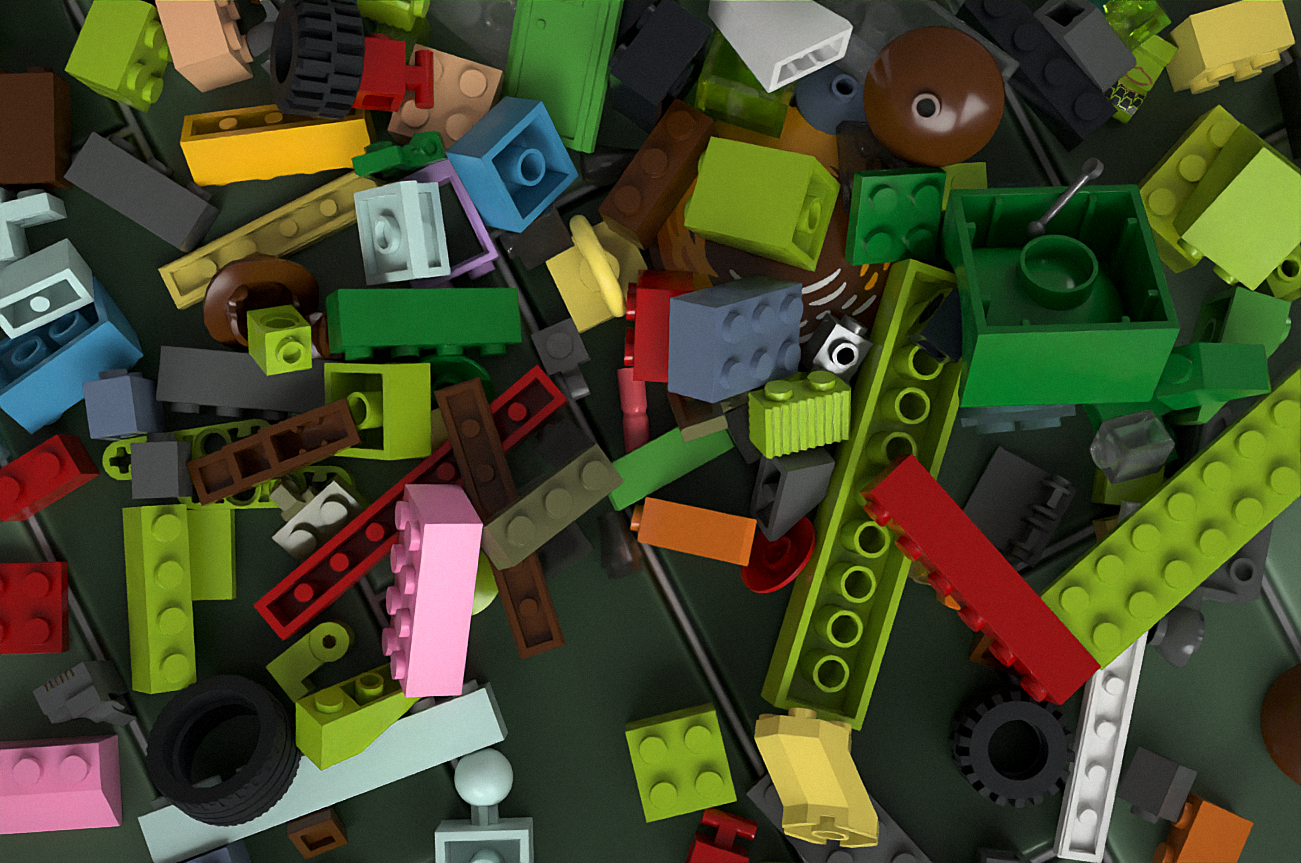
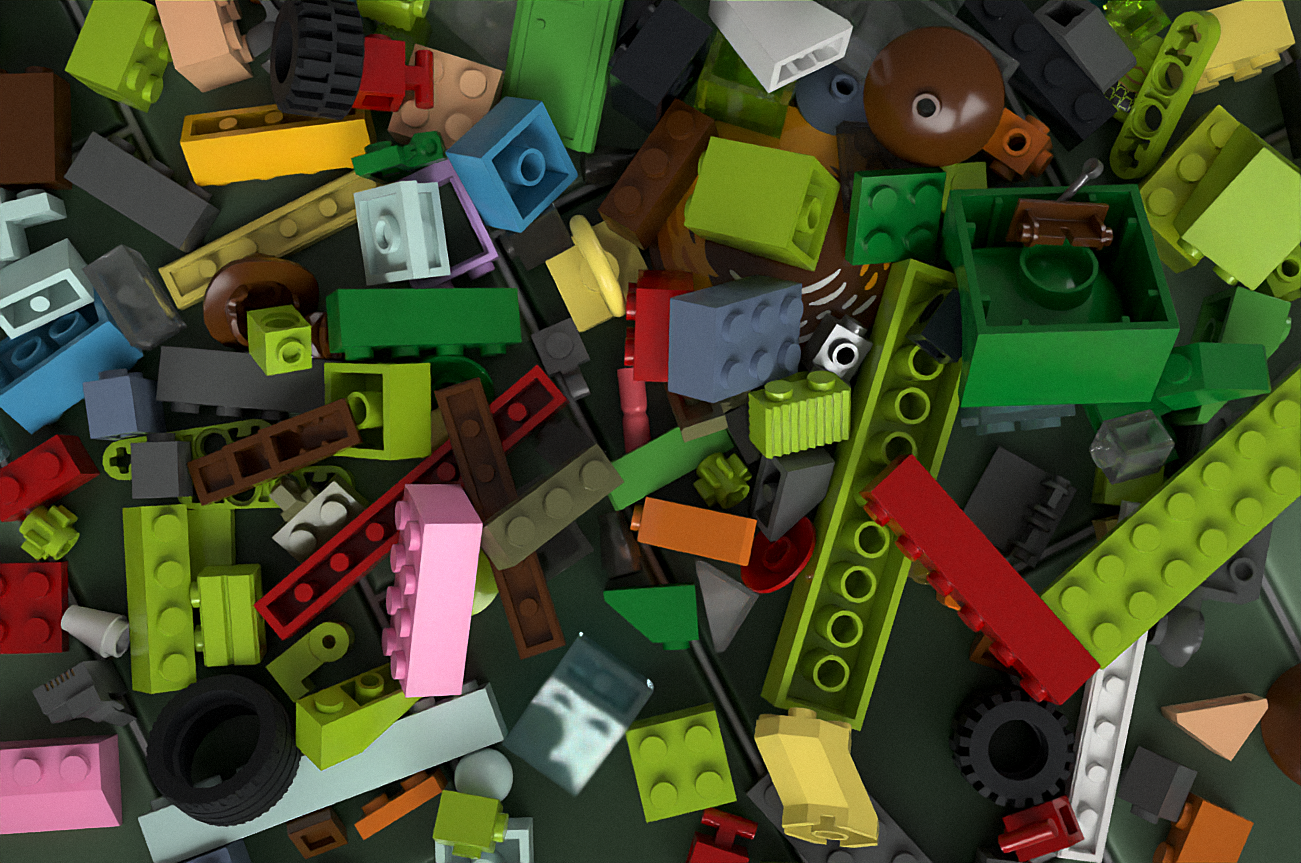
(49, 532): none -> lime gear
(99, 630): none -> white cone
(134, 297): none -> clear brick
(230, 624): none -> lime brick
(383, 810): none -> orange plate
(470, 823): none -> lime brick
(579, 714): none -> clear light blue slope
(659, 611): none -> green slope
(722, 480): none -> lime gear
(725, 602): none -> clear slope
(1016, 133): none -> orange brick
(1040, 829): none -> red brick
(1051, 220): none -> reddish brown hinge
(1158, 93): none -> lime beam
(1219, 722): none -> light nougat slope

